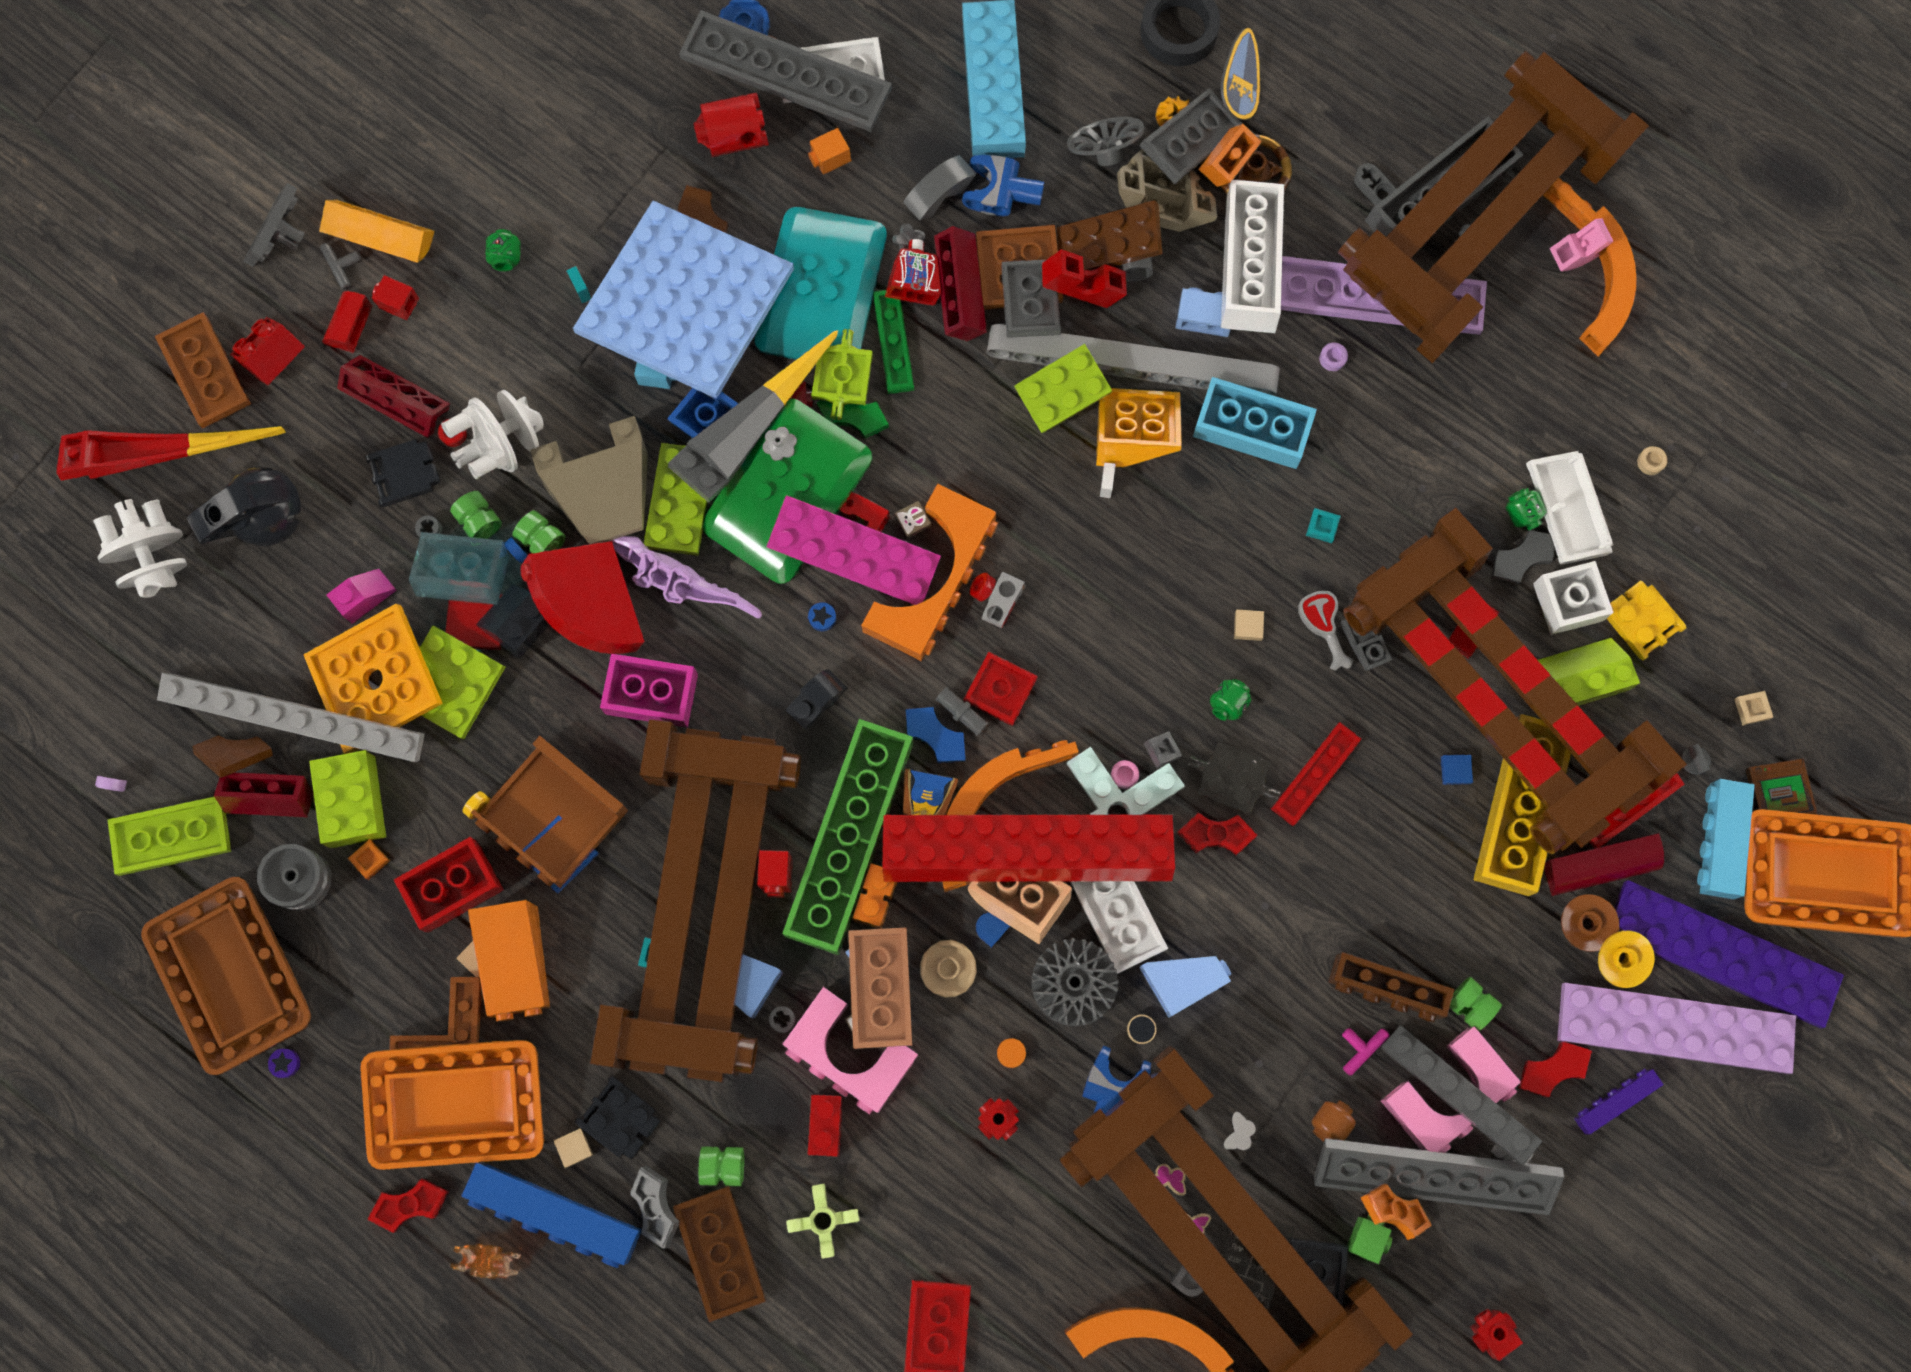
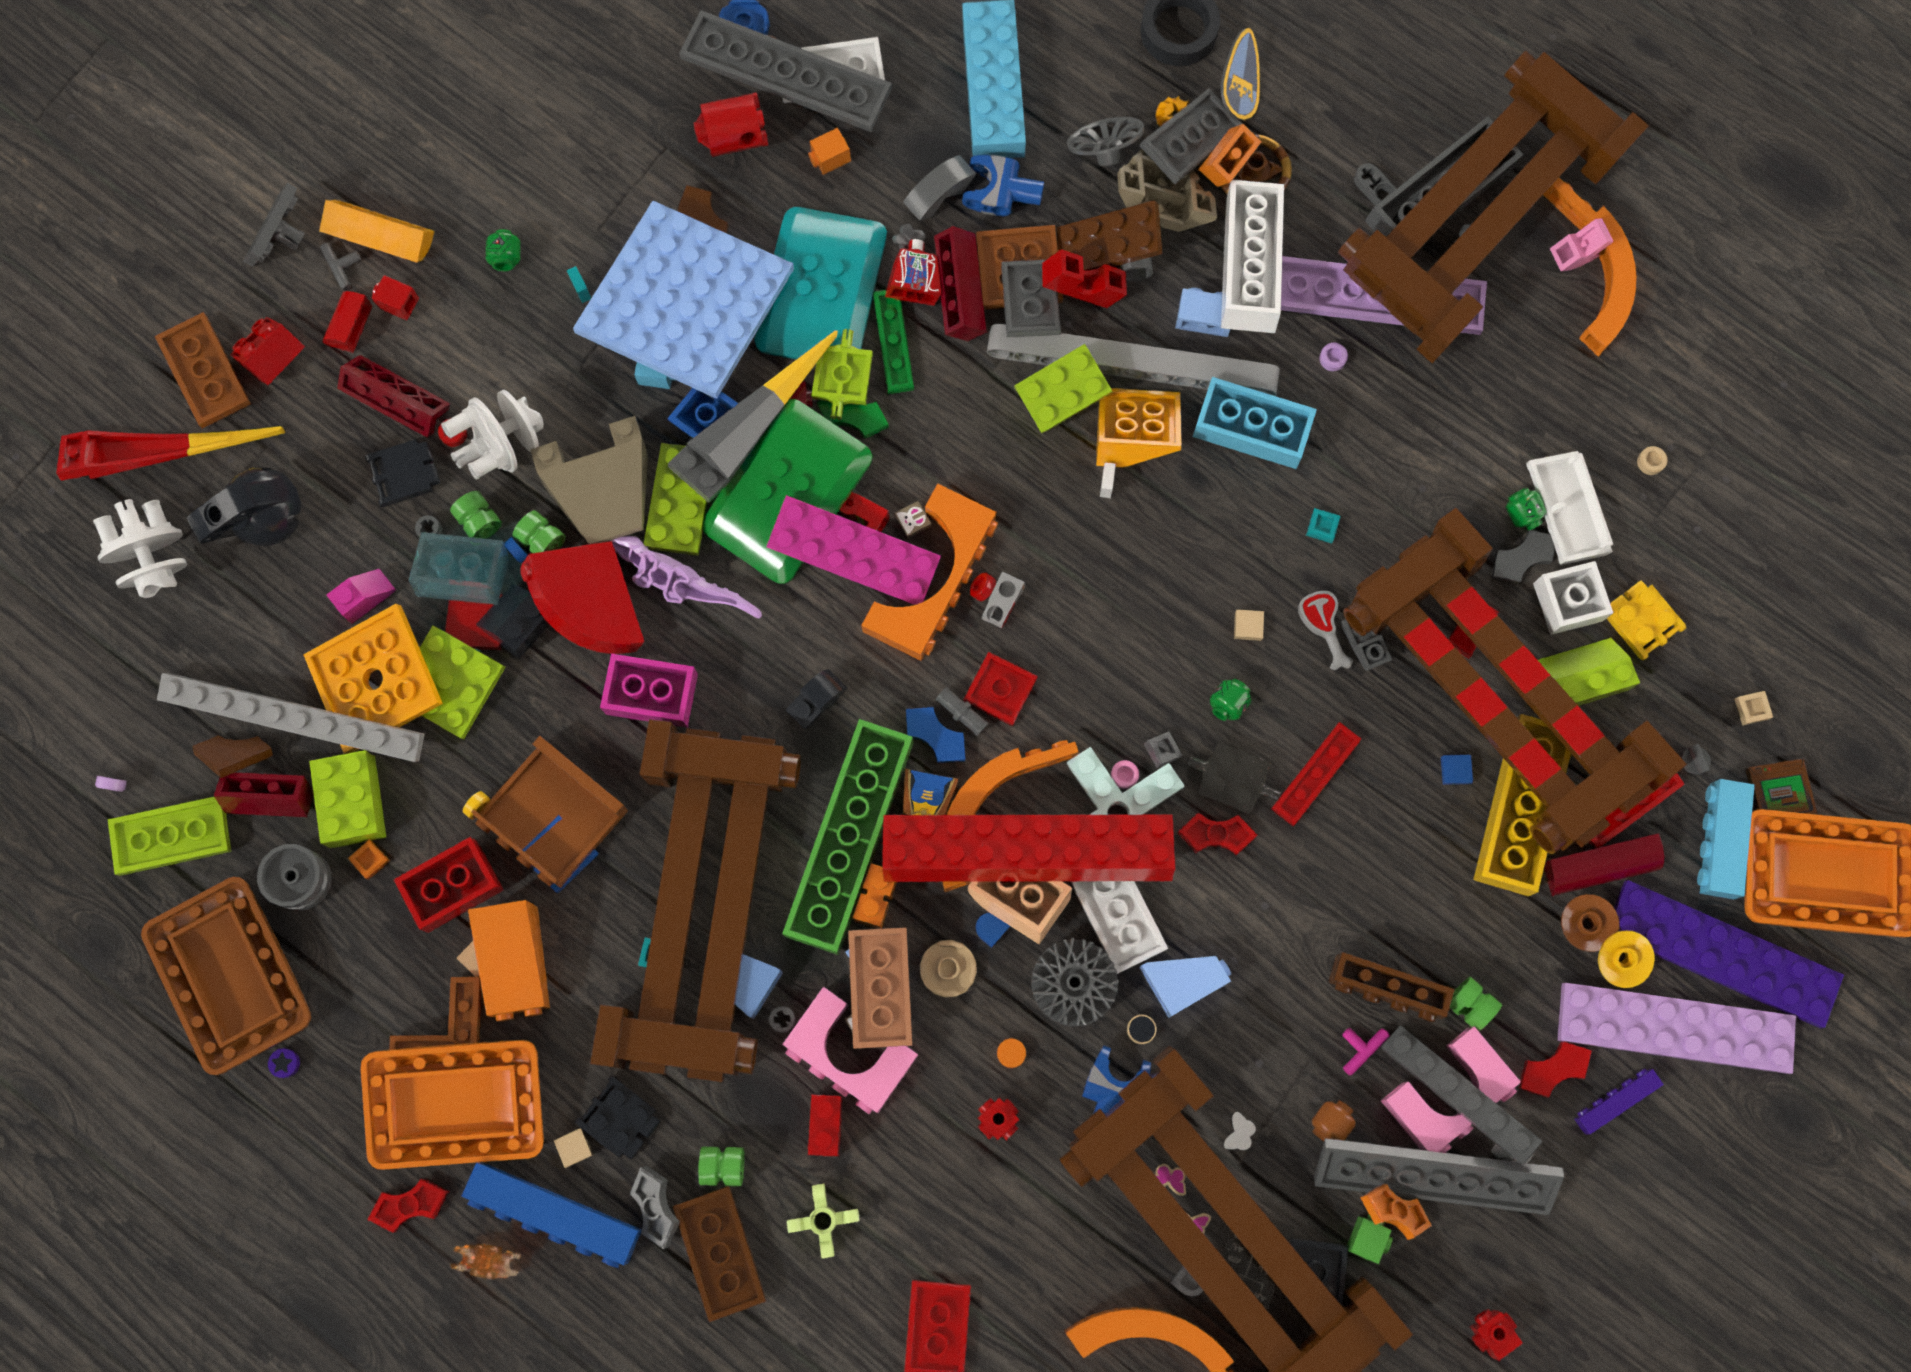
(775, 872): red brick -> none
(779, 449): light grey plant -> none
(822, 616): blue tile -> none

